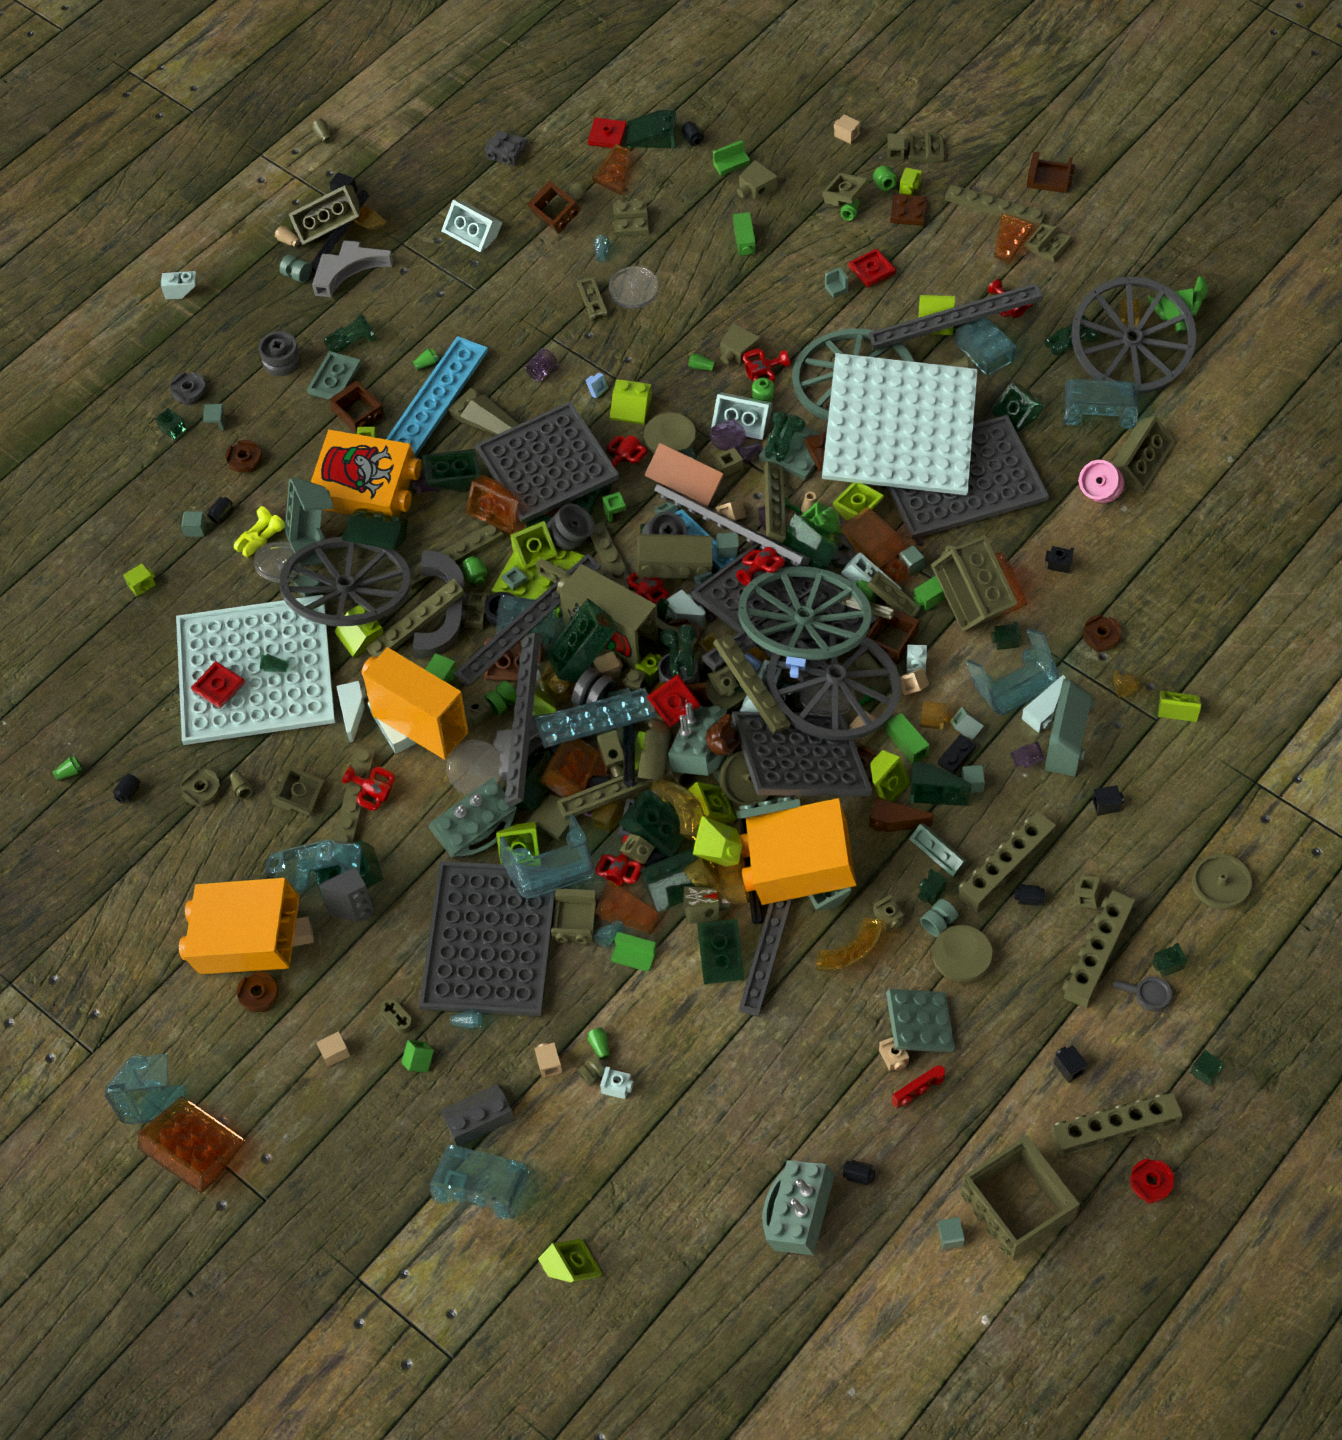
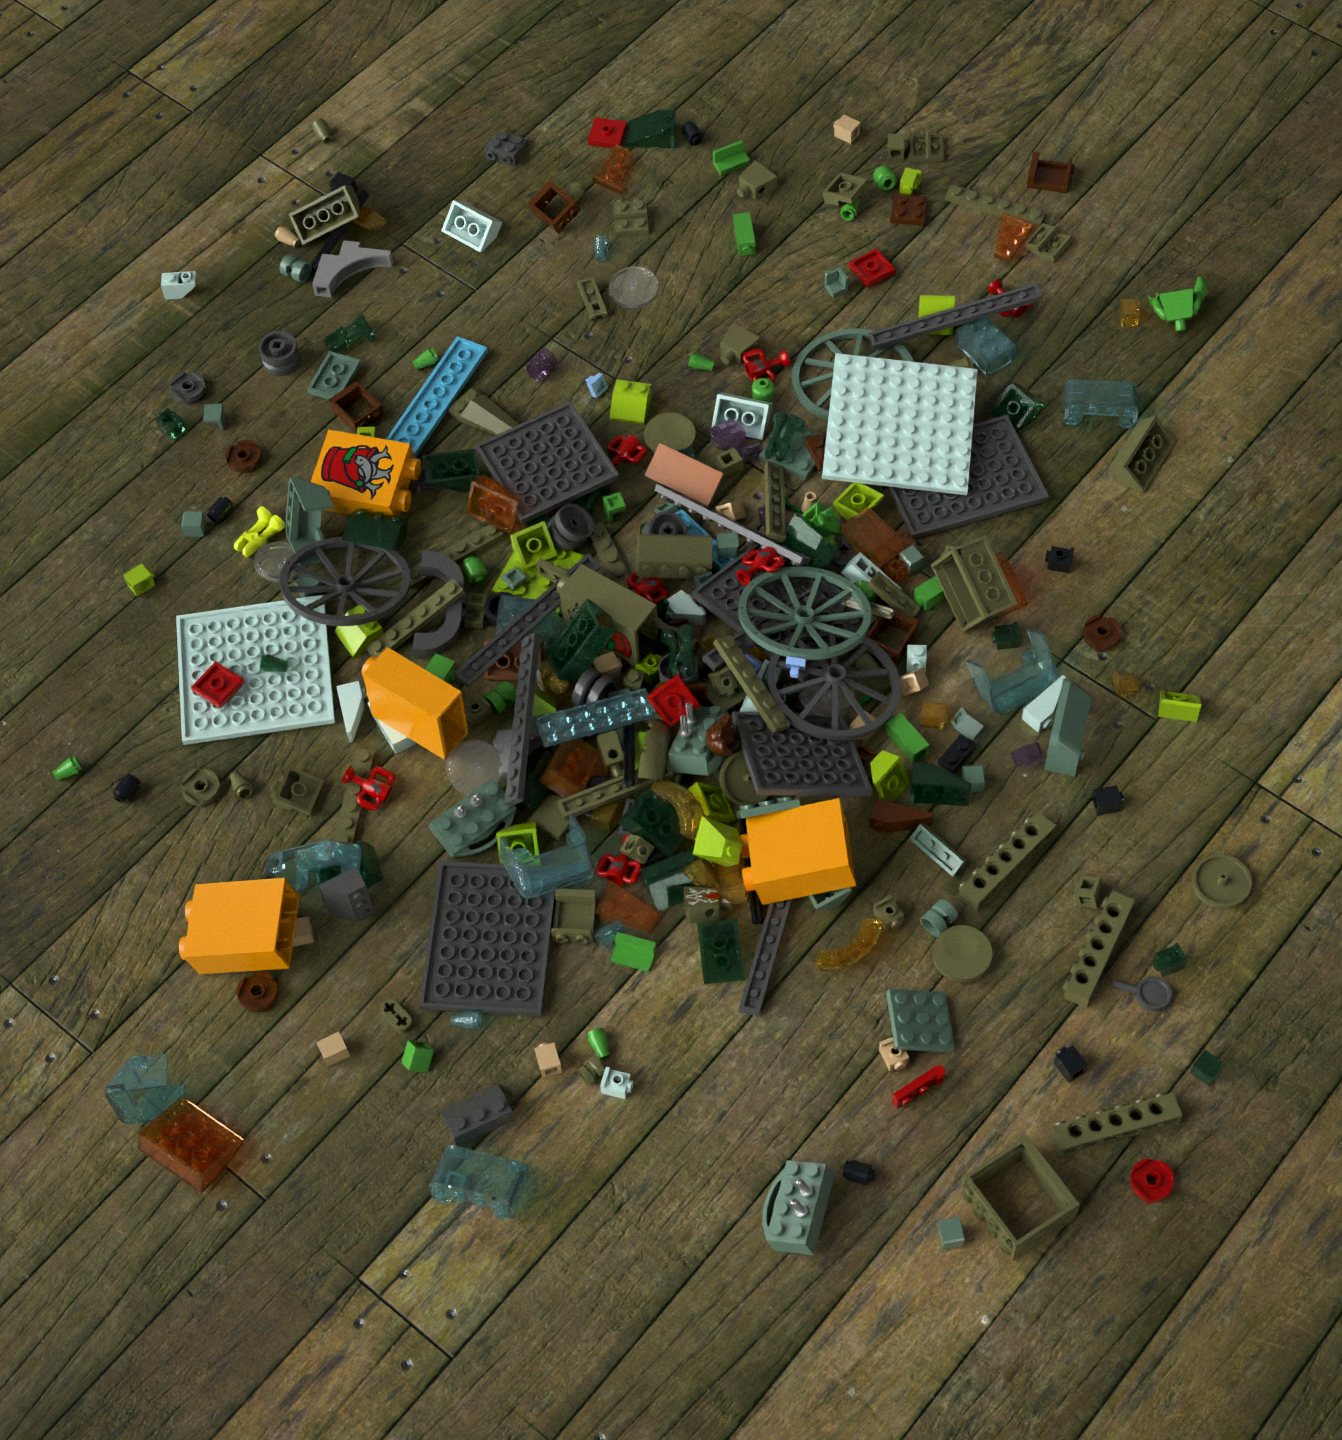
(569, 1261): lime slope -> none
(932, 887): clear green brick -> none
(1029, 895): black brick -> none
(1060, 343): clear green piece -> none
(1112, 482): bright pink wheel -> none
(1135, 332): dark grey wheel -> none

